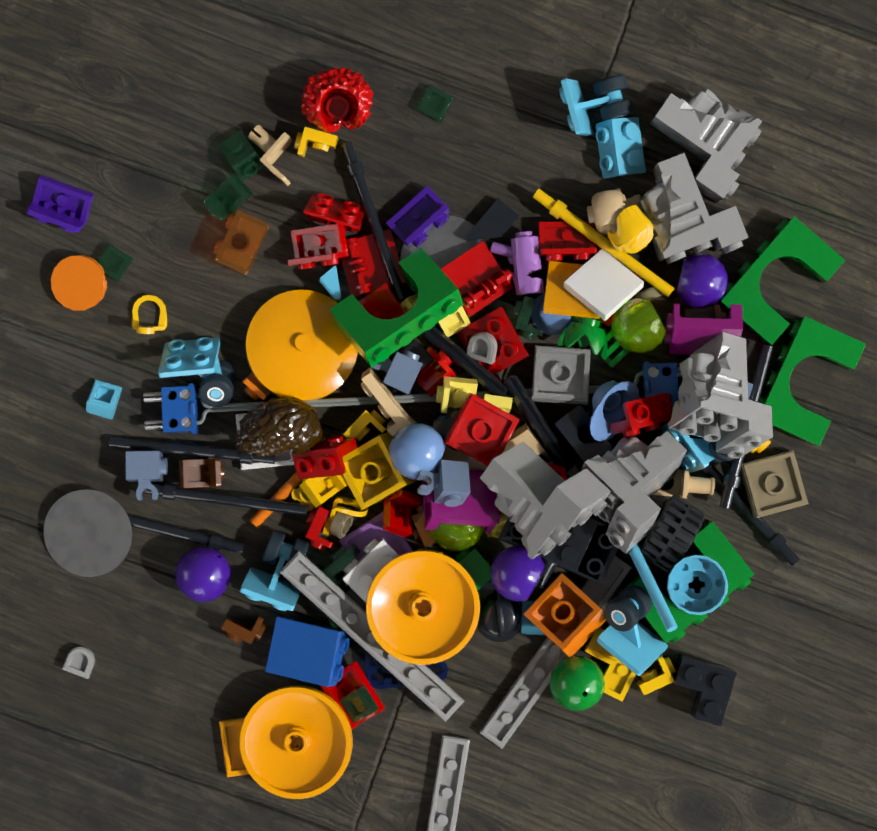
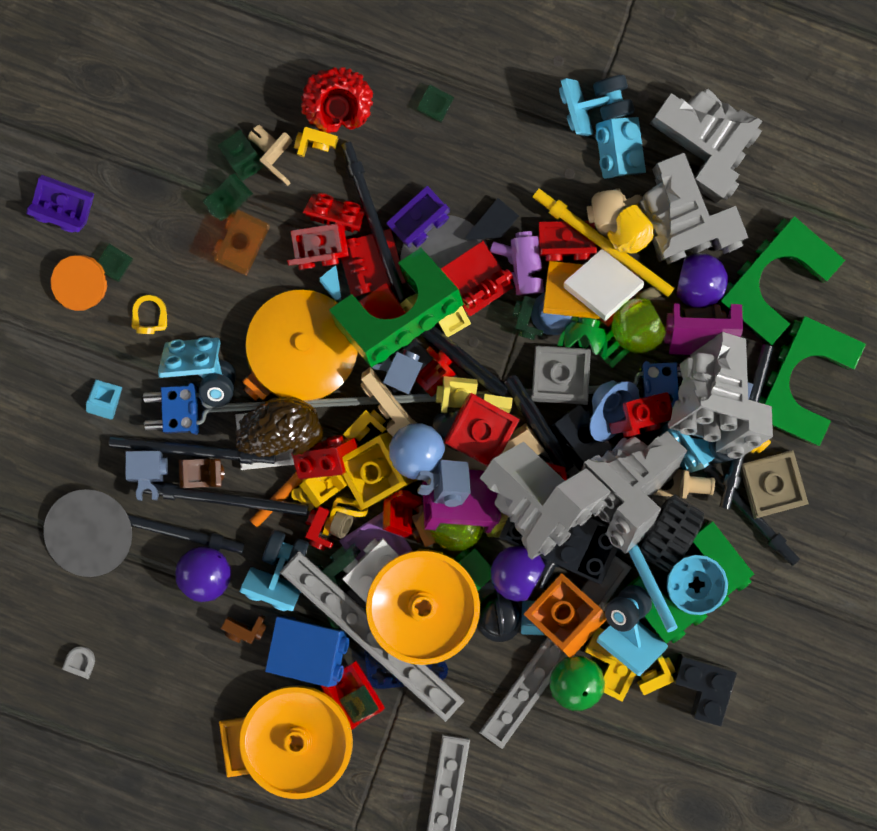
(482, 347): light grey tile -> none
(509, 345): red hinge -> none

